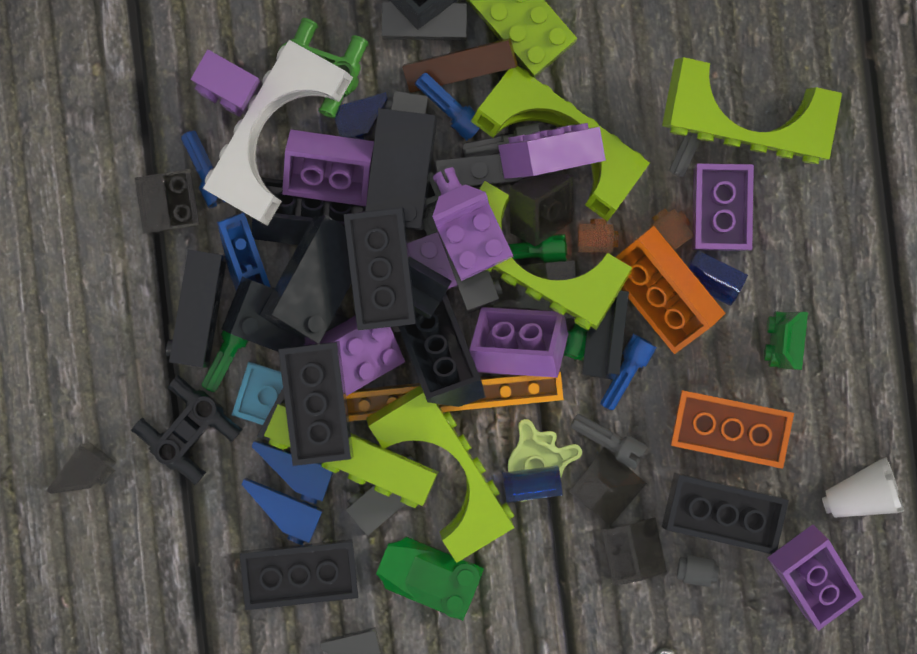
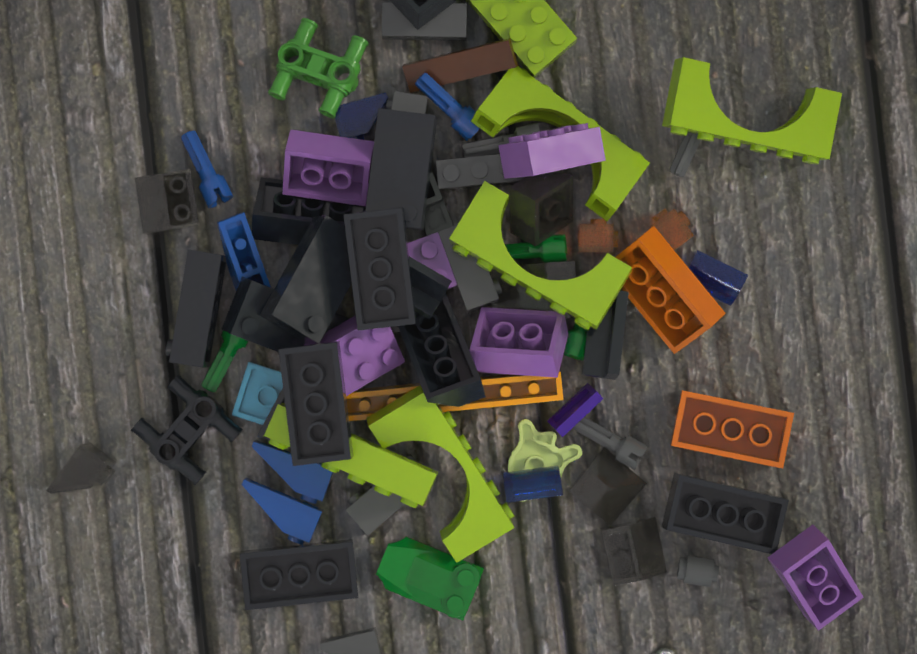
(225, 81): medium lavender brick -> none
(293, 76): white arch -> none
(468, 227): medium lavender plate -> none
(575, 409): none -> dark purple tile
(636, 355): blue piece -> none
(722, 207): medium lavender brick -> none
(786, 340): green slope -> none
(865, 493): white cone -> none

